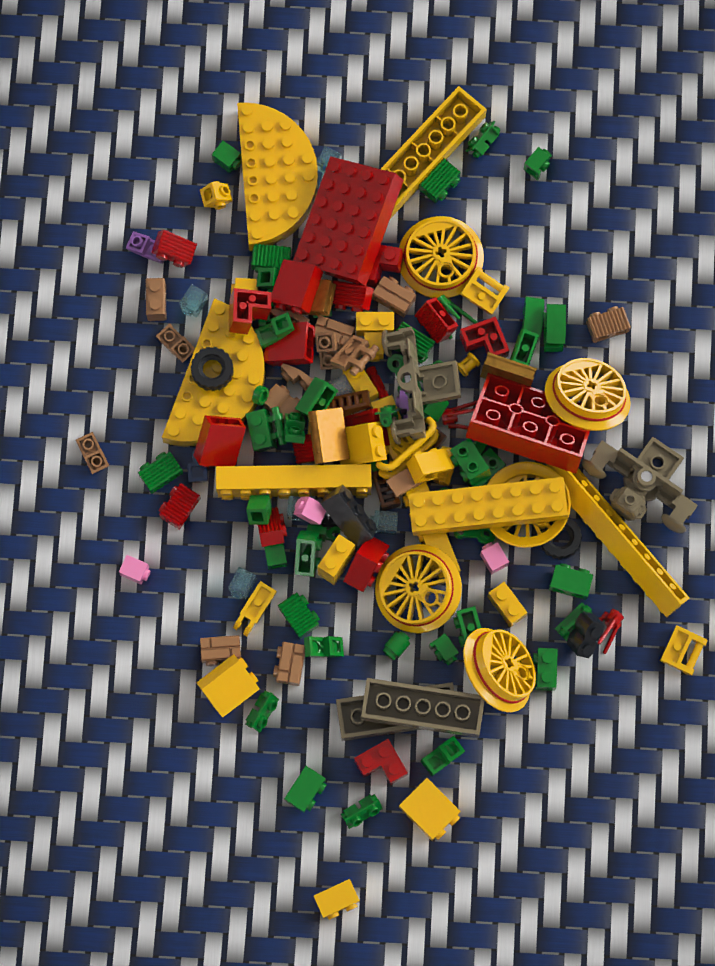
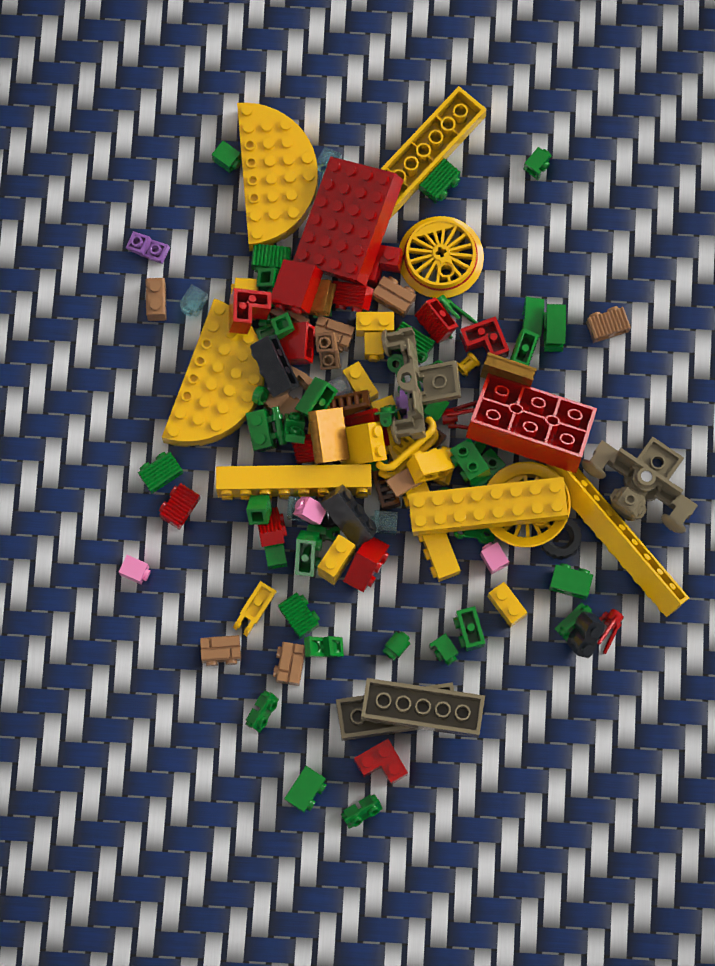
(92, 452): medium nougat slope -> none
(173, 248): red brick -> none
(175, 343): medium nougat slope -> none
(196, 472): dark blue plate -> none
(212, 354): black tyre -> none
(216, 195): yellow brick -> none
(219, 441): red brick -> none
(228, 685): yellow brick -> none
(242, 583): clear light blue brick -> none
(274, 366): none -> black brick
(336, 899): yellow brick -> none
(351, 351): medium nougat plate -> none
(377, 382): red axle -> none
(391, 570): yellow piece -> none
(430, 810): yellow brick -> none
(442, 756): green slope -> none
(478, 144): green hinge -> none
(481, 295): yellow plate -> none
(492, 654): yellow piece -> none
(546, 668): green brick -> none
(595, 395): yellow piece -> none
(677, 648): yellow plate -> none

